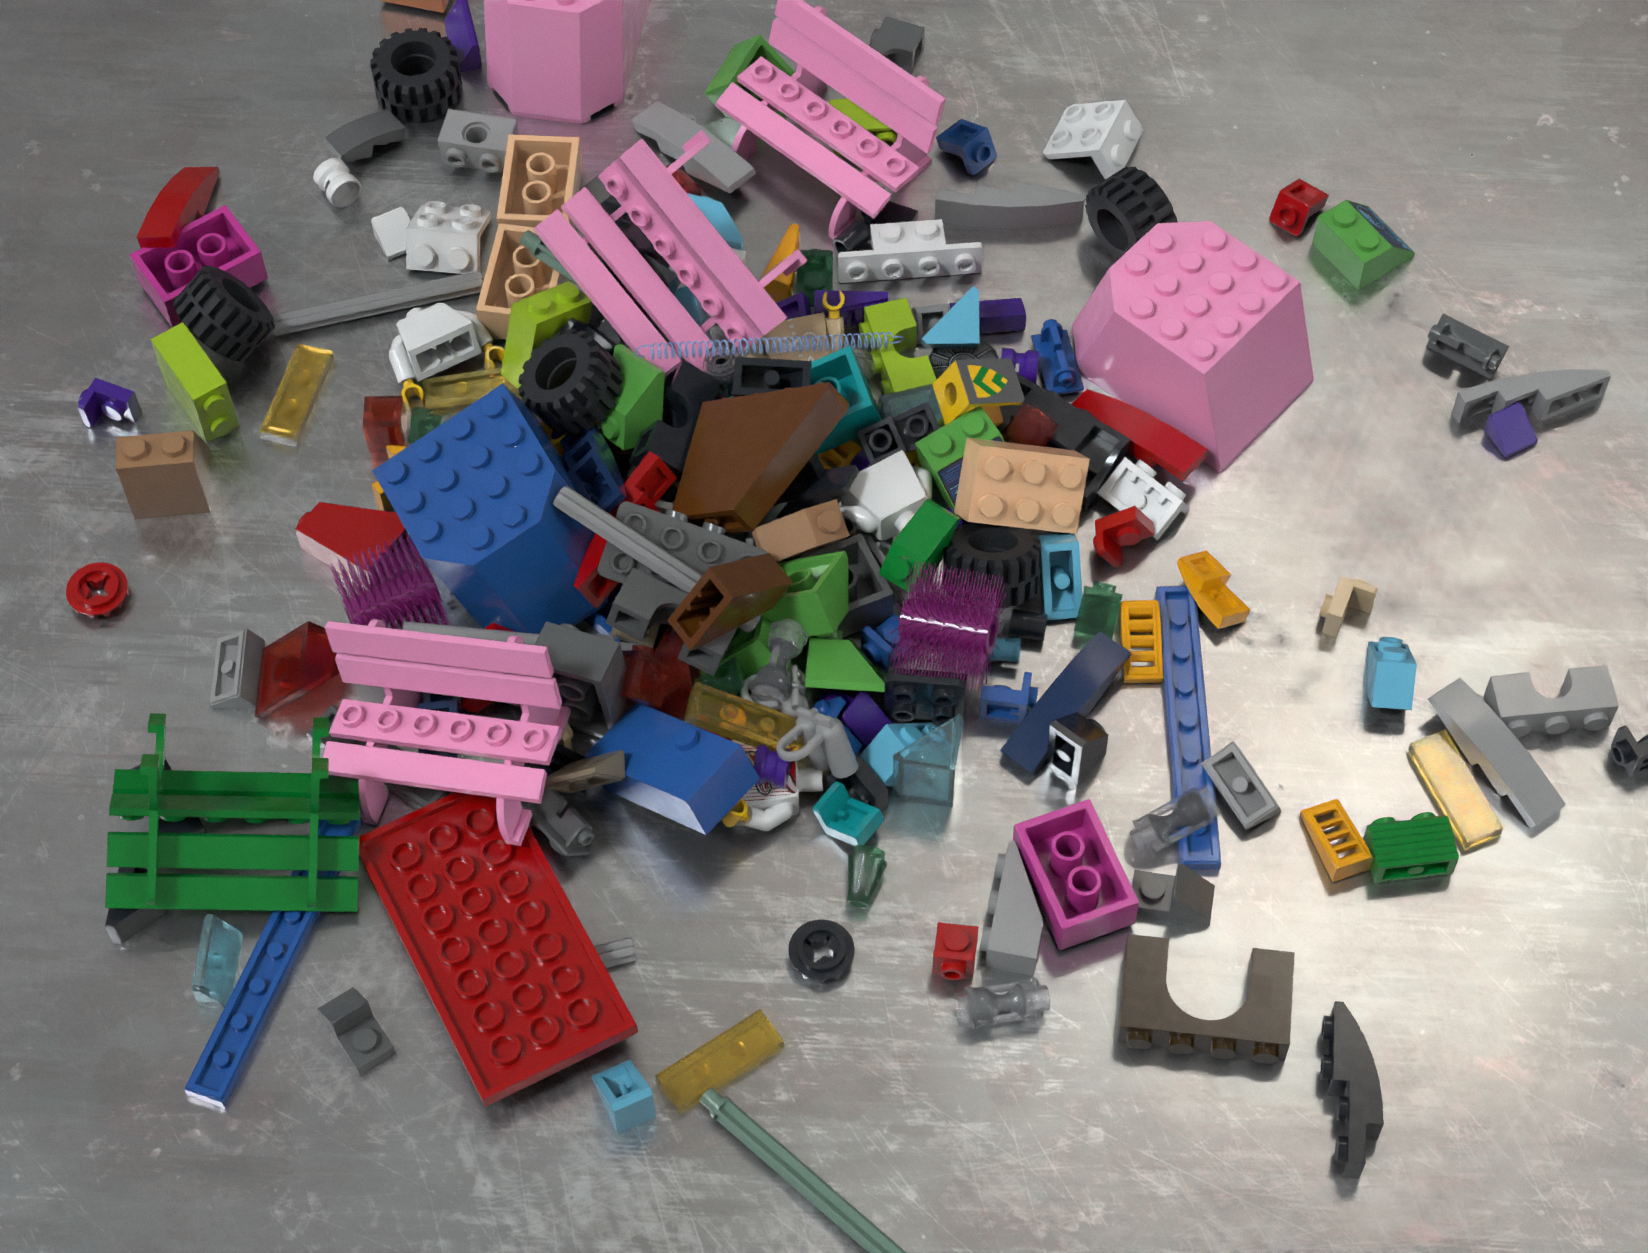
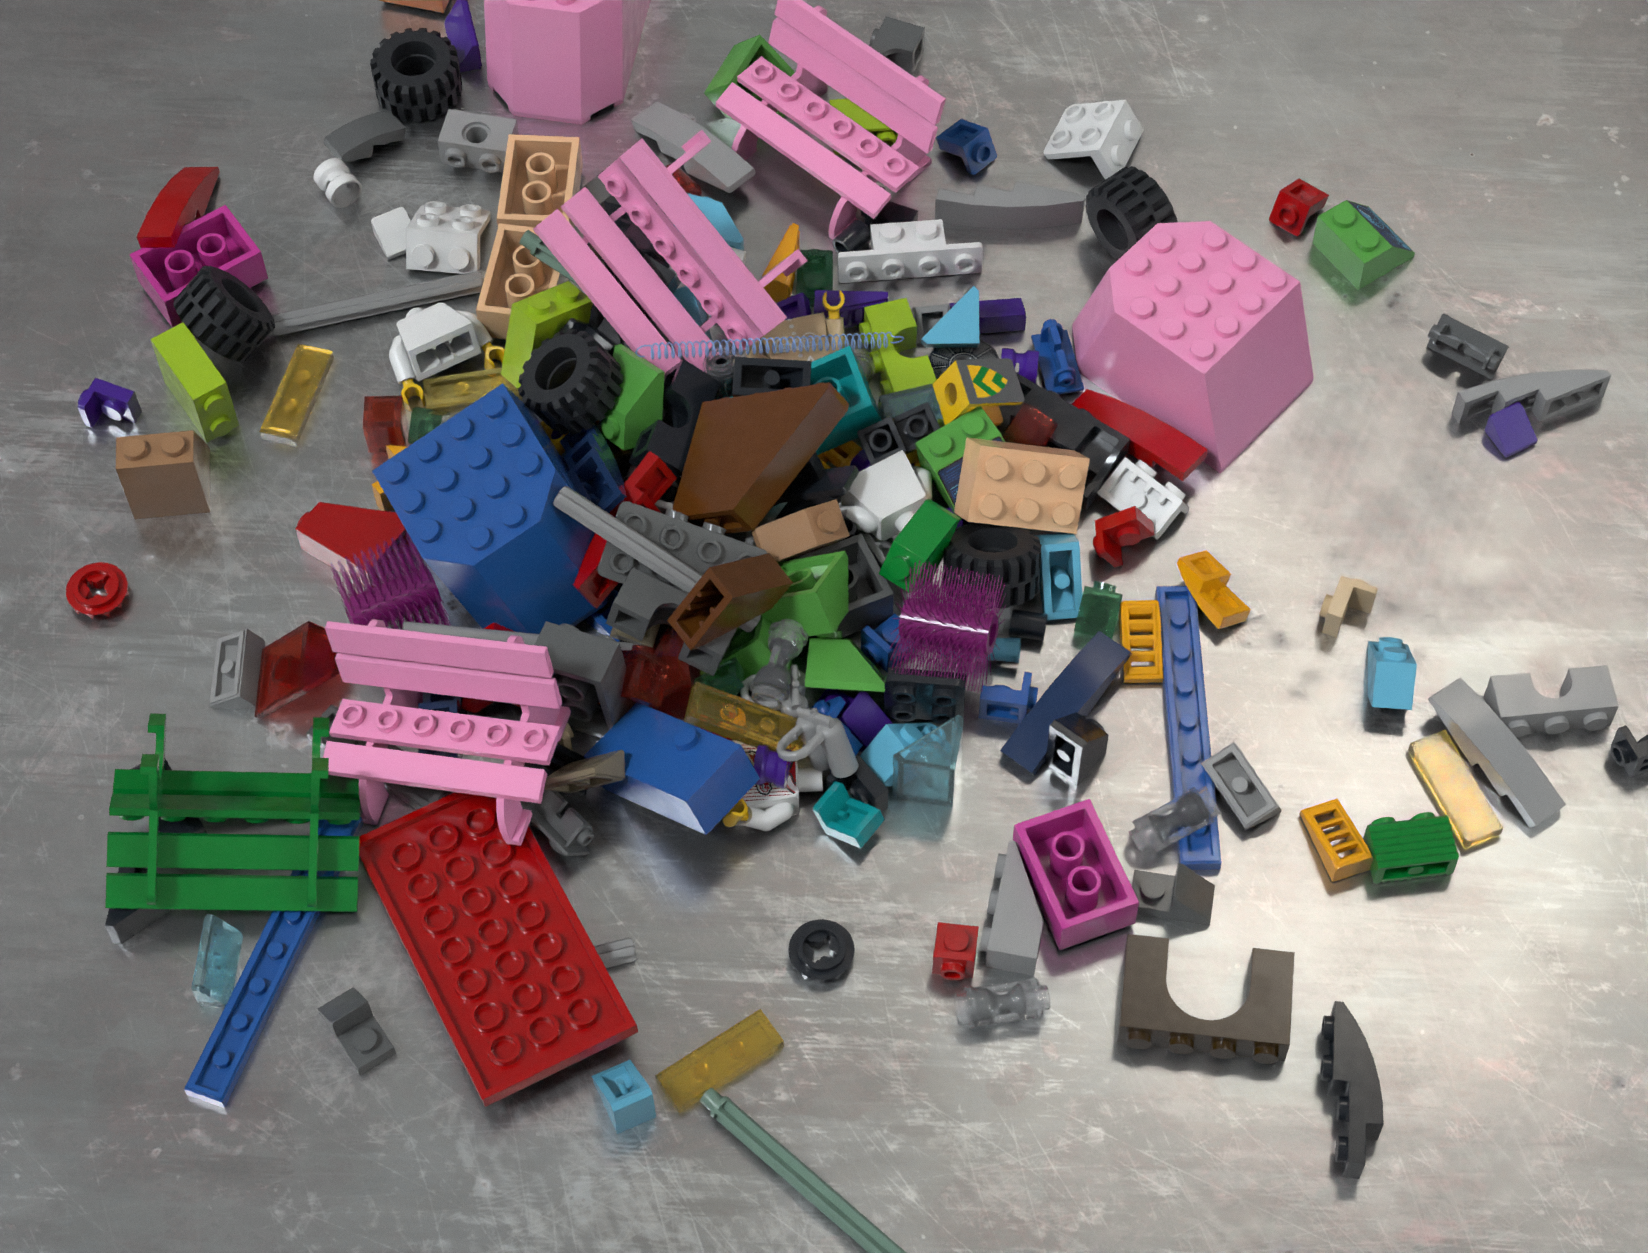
(865, 871): clear green cone -> none

